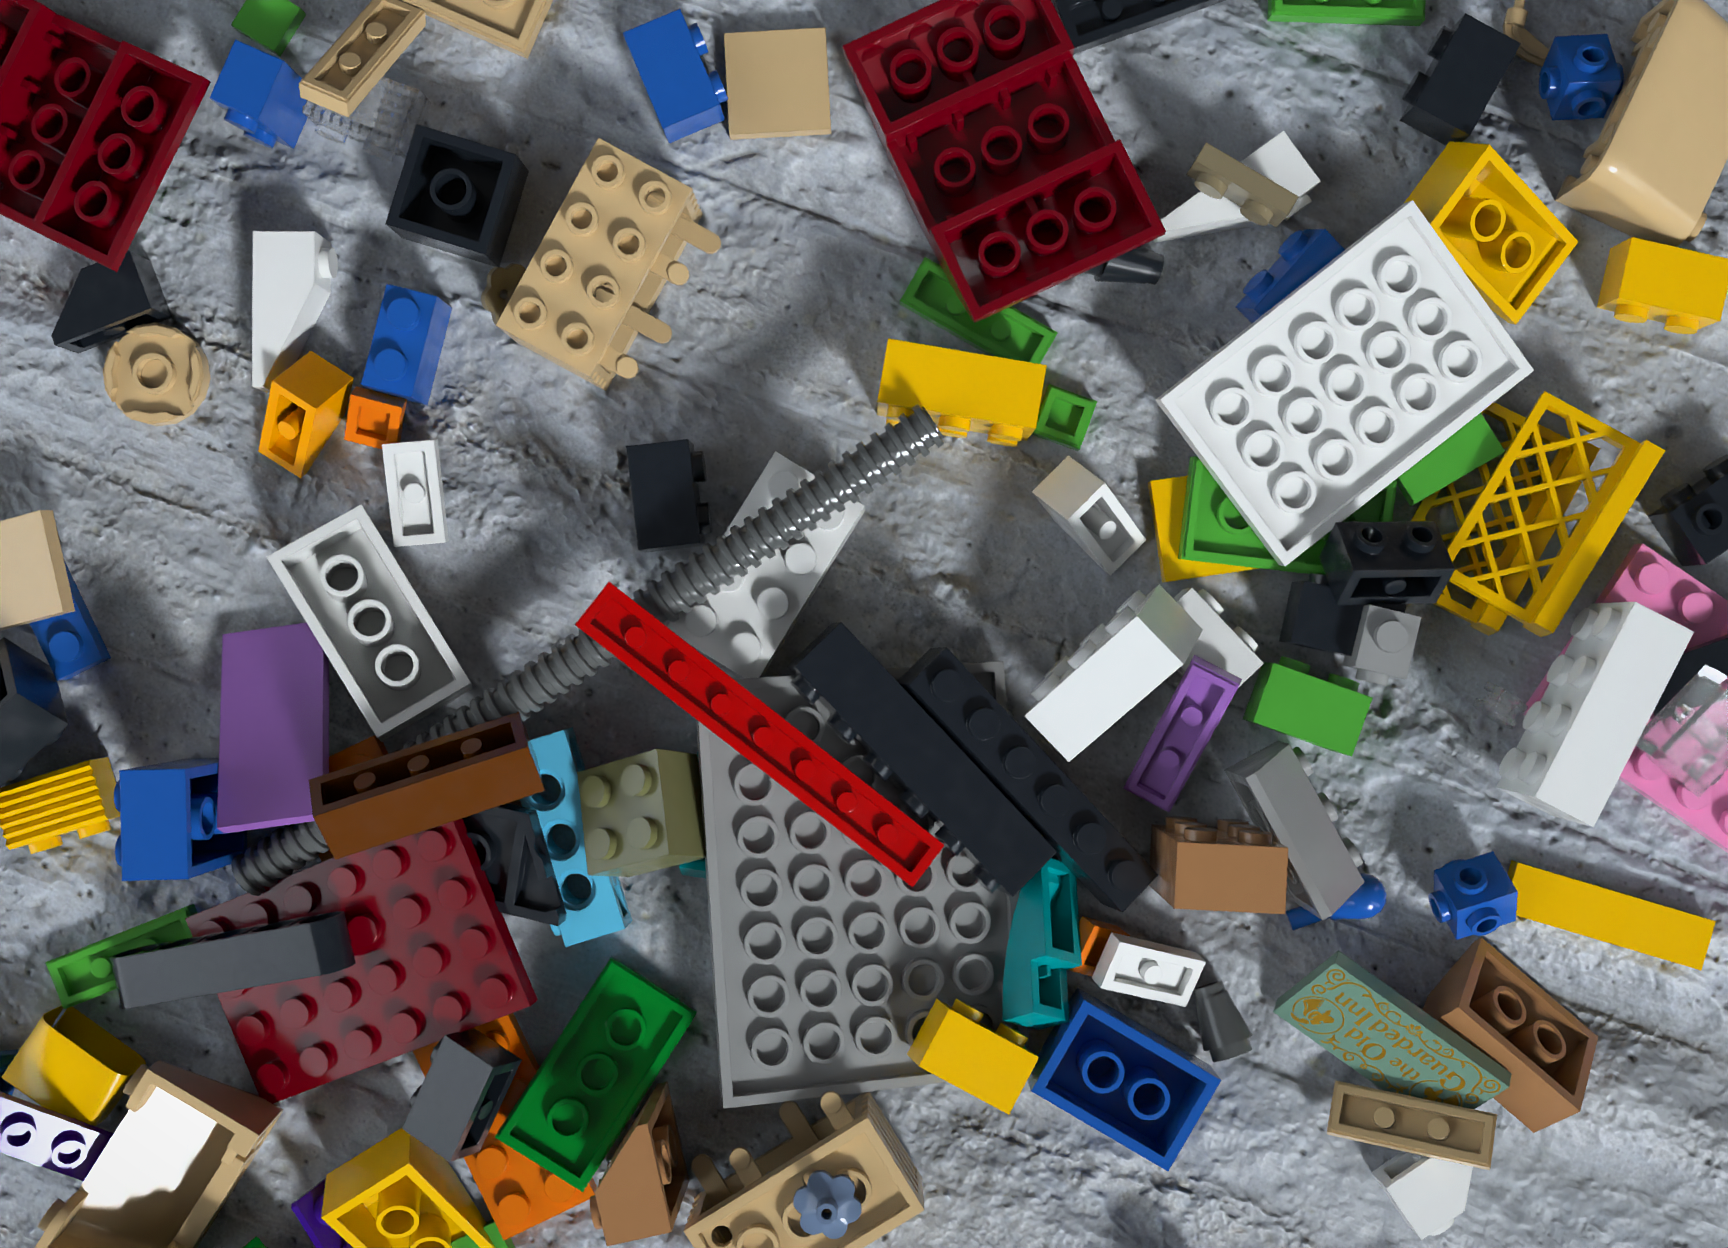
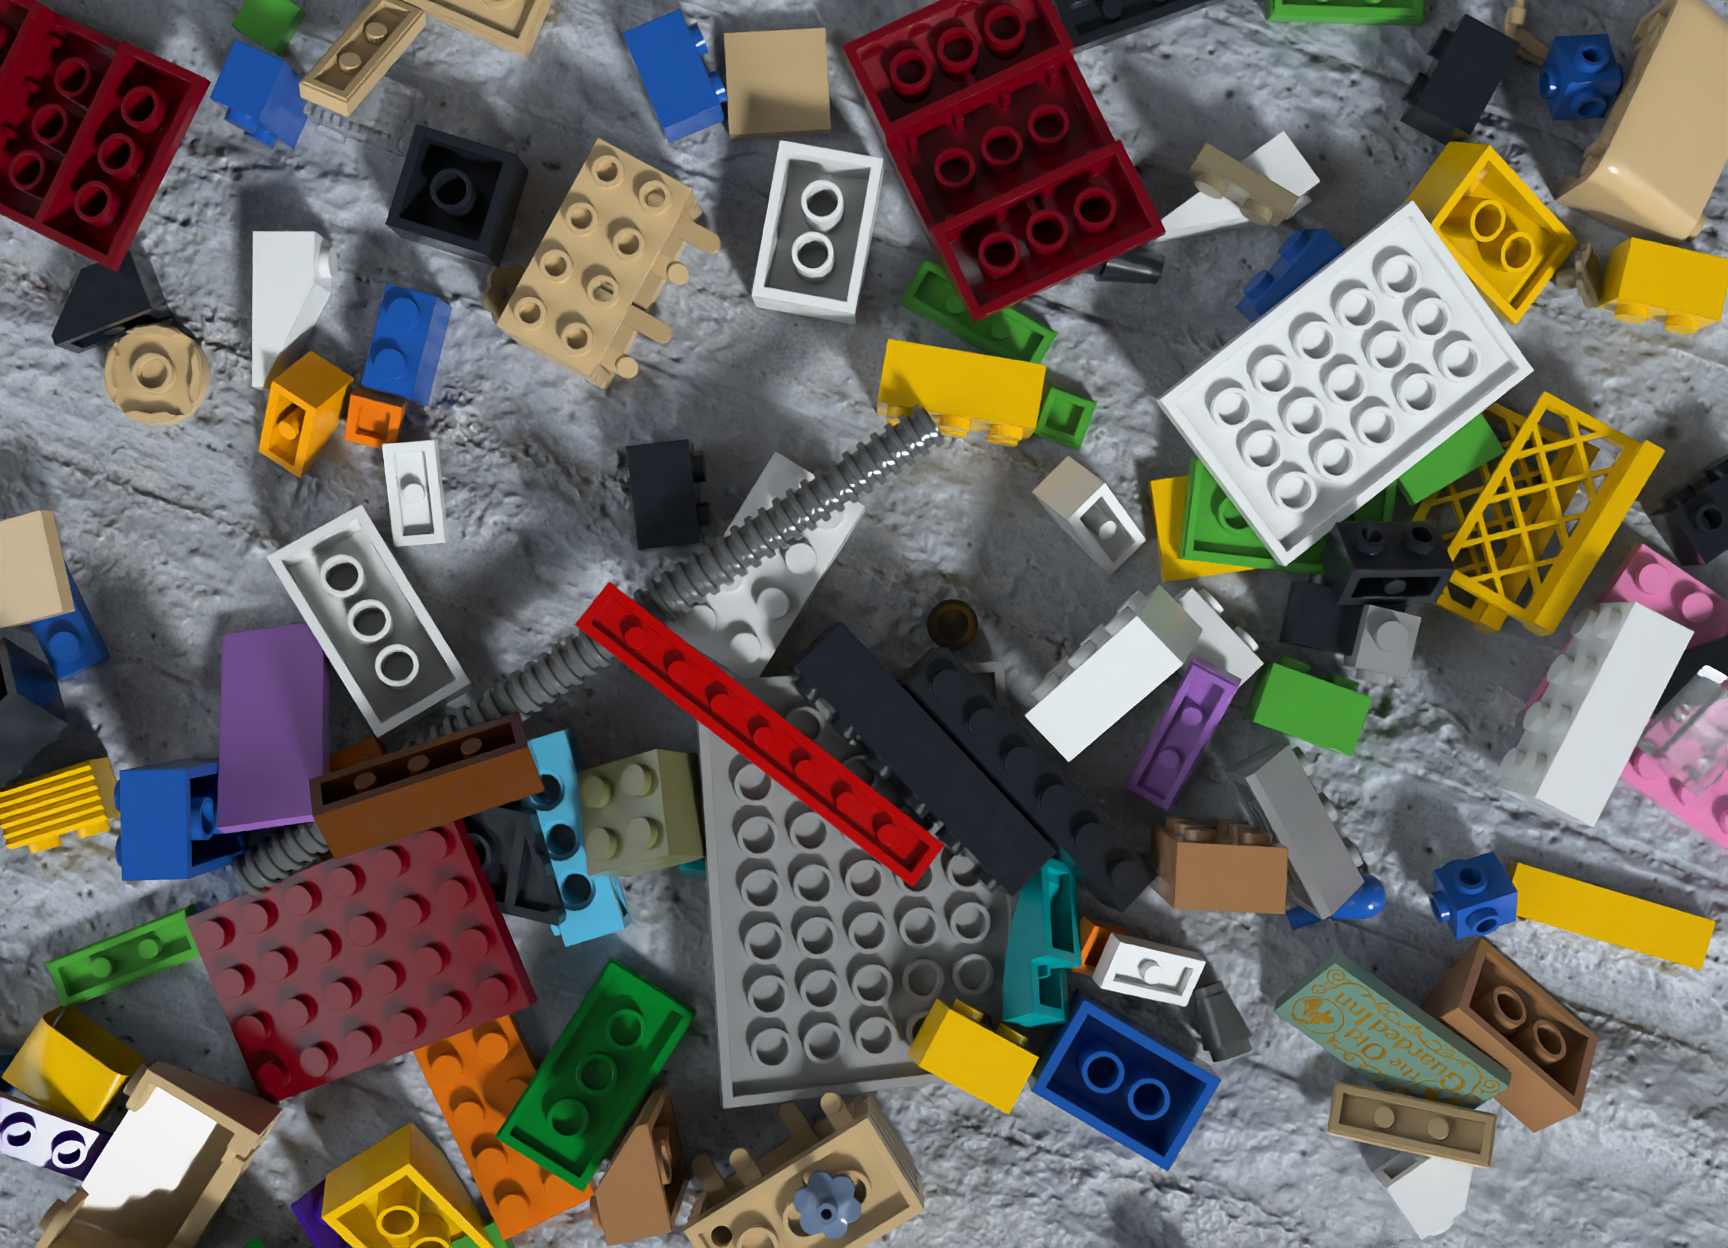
(233, 960): black beam -> none
(461, 1094): black brick -> none
(817, 232): none -> white brick
(952, 624): none -> dark brown plate
(1582, 276): none -> dark tan plant

